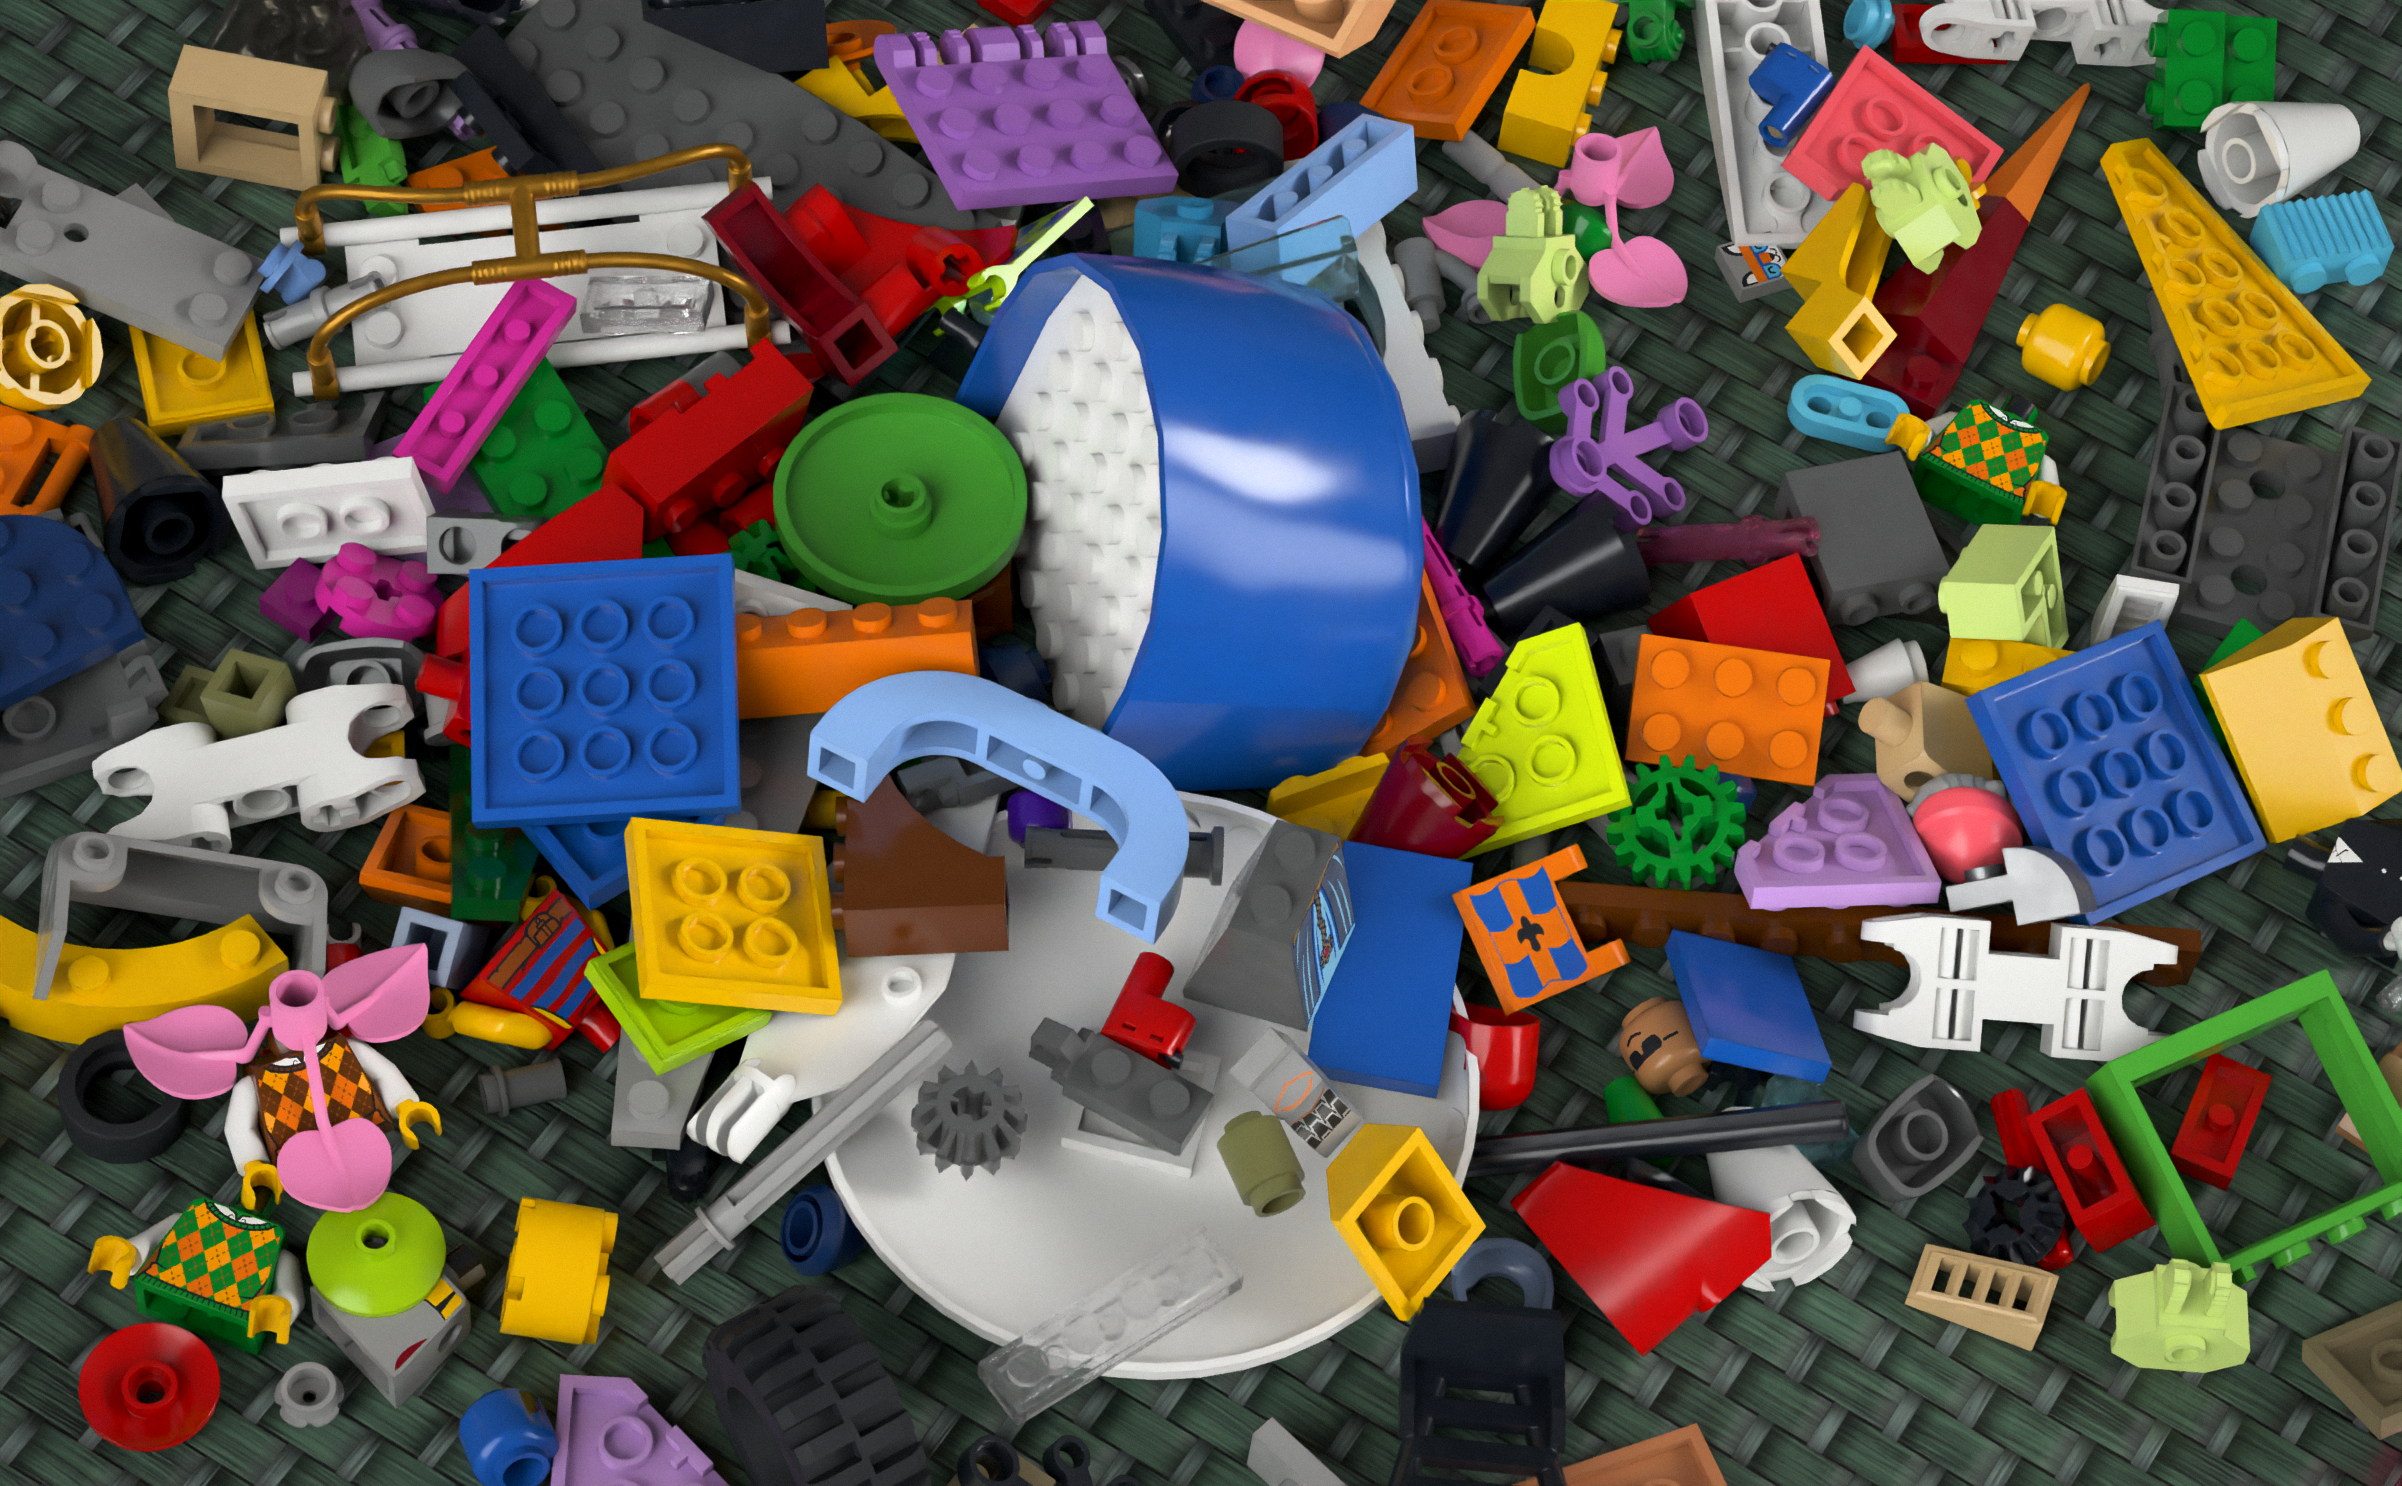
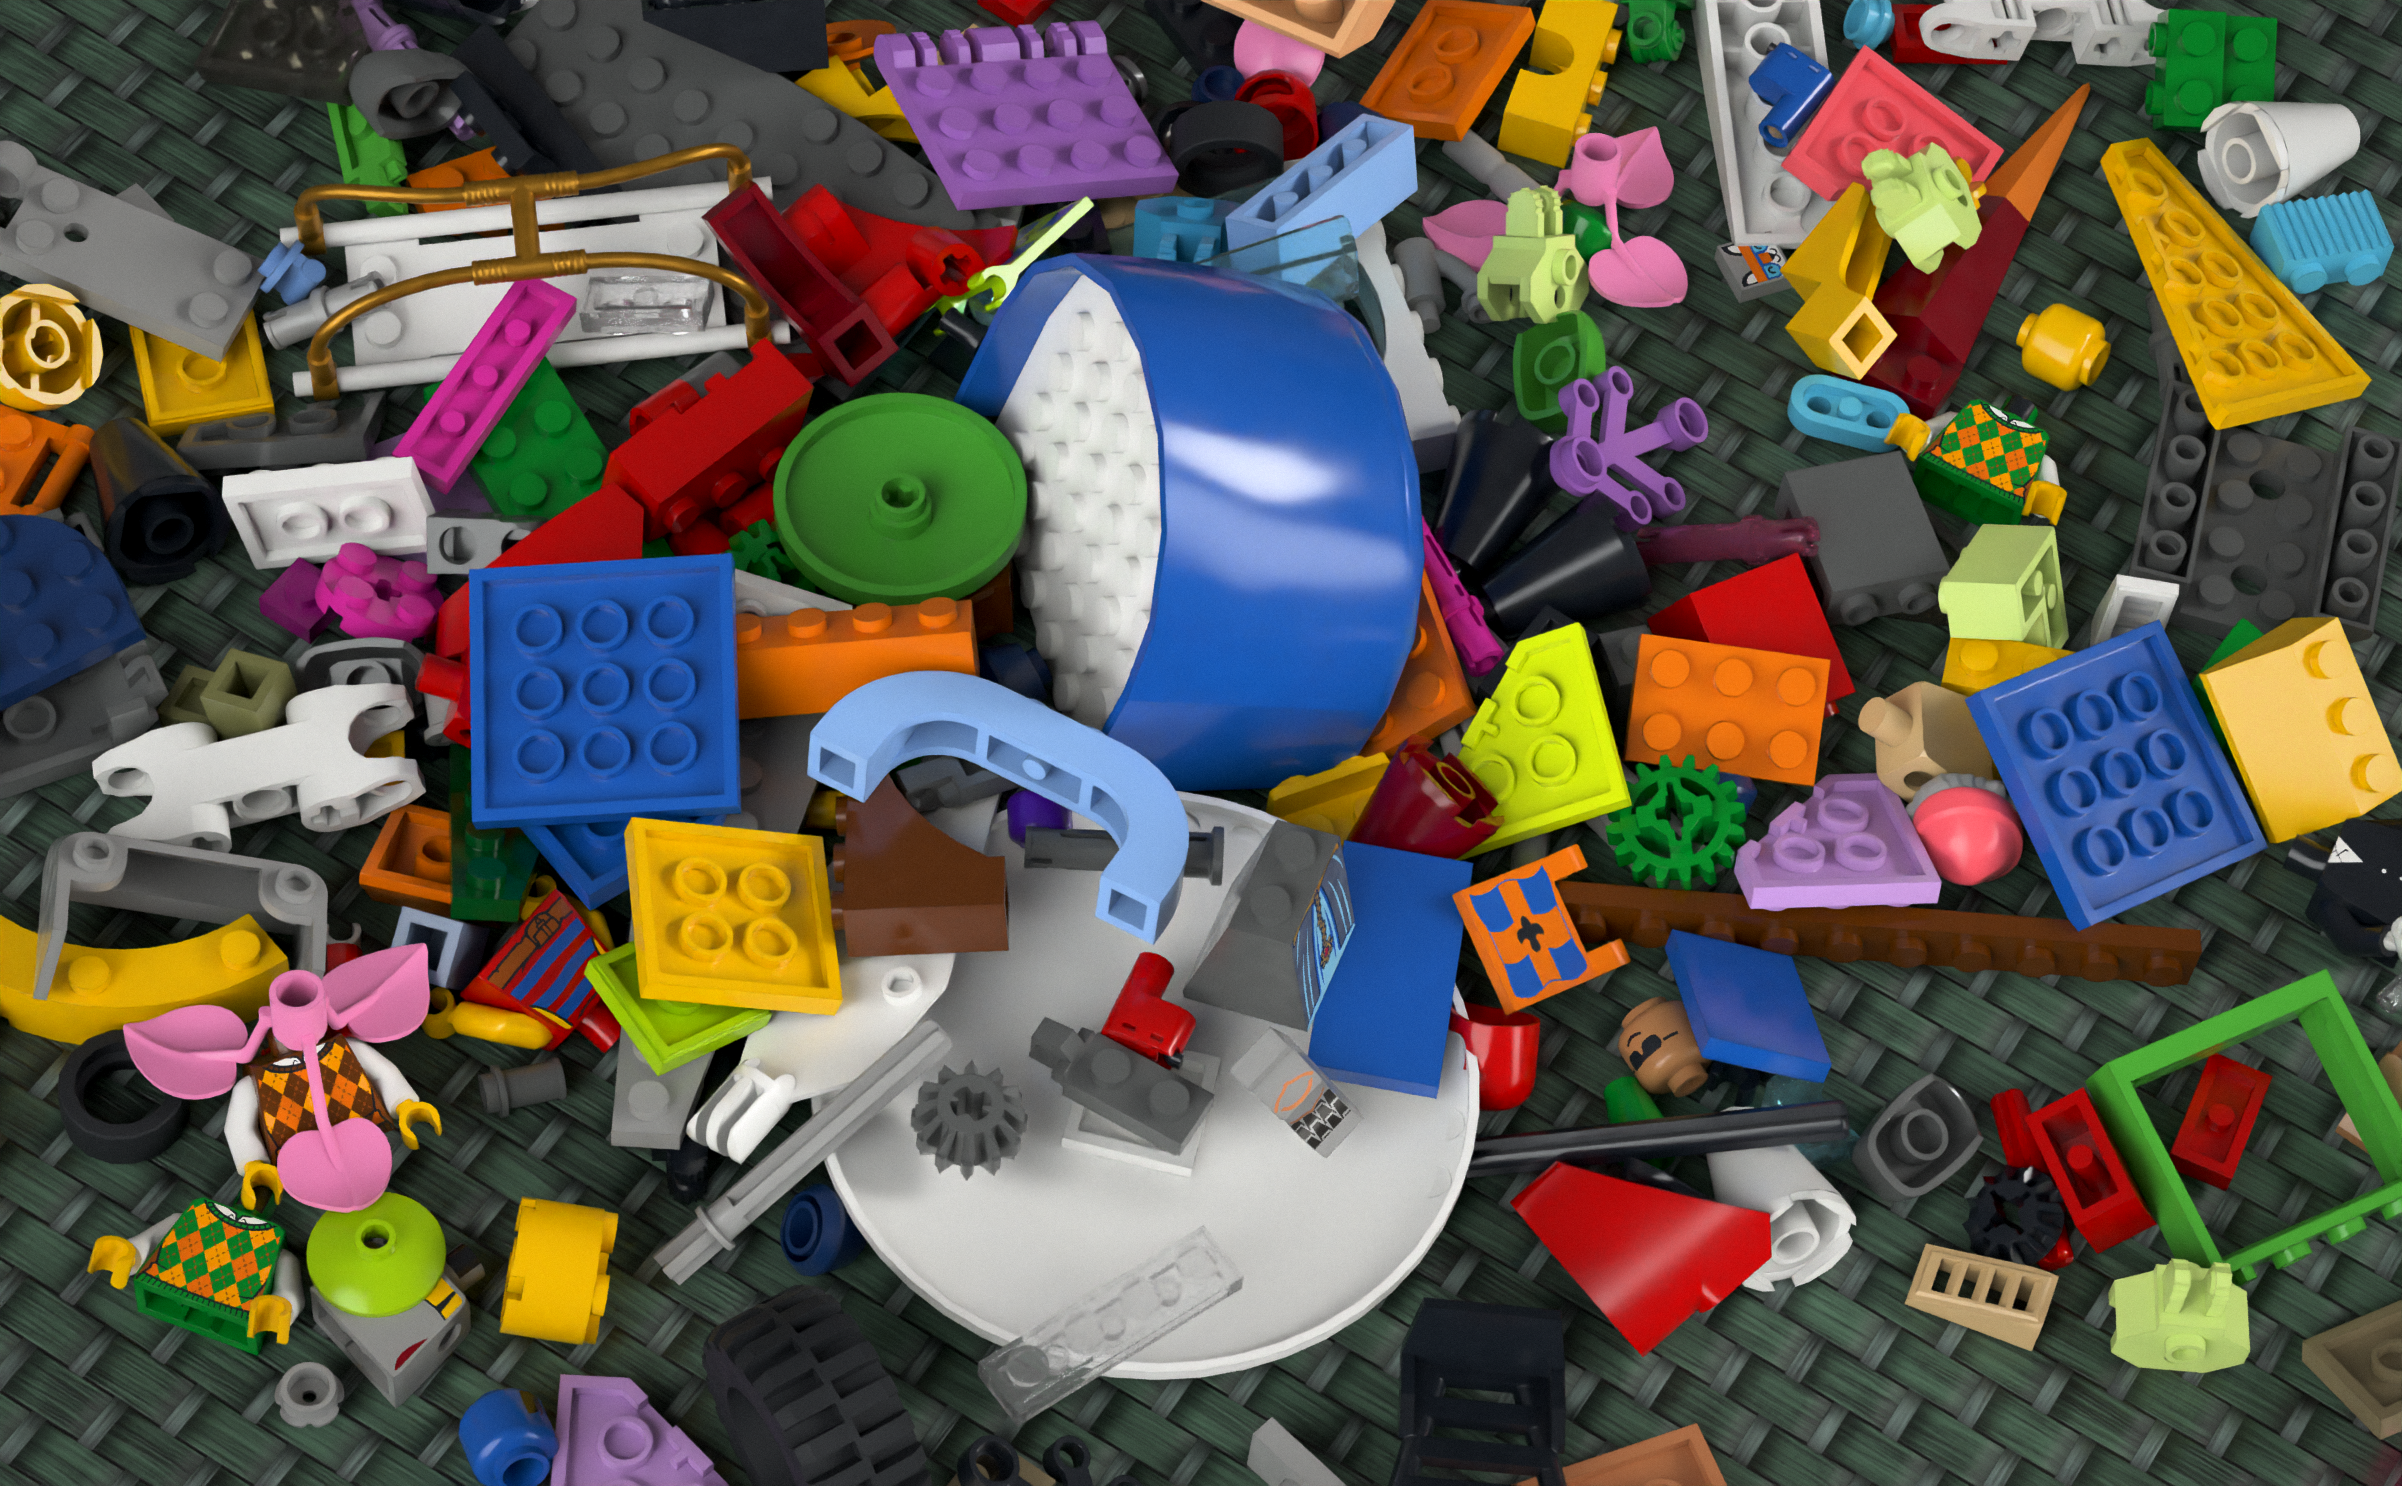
(142, 1361): red dish -> none
(256, 88): tan window -> none
(1262, 1163): olive brick -> none
(1400, 1212): yellow slope -> none
(1508, 1260): sand blue piece -> none
(1886, 671): white cone -> none
(1962, 982): white piece -> none
(2037, 881): brick -> none

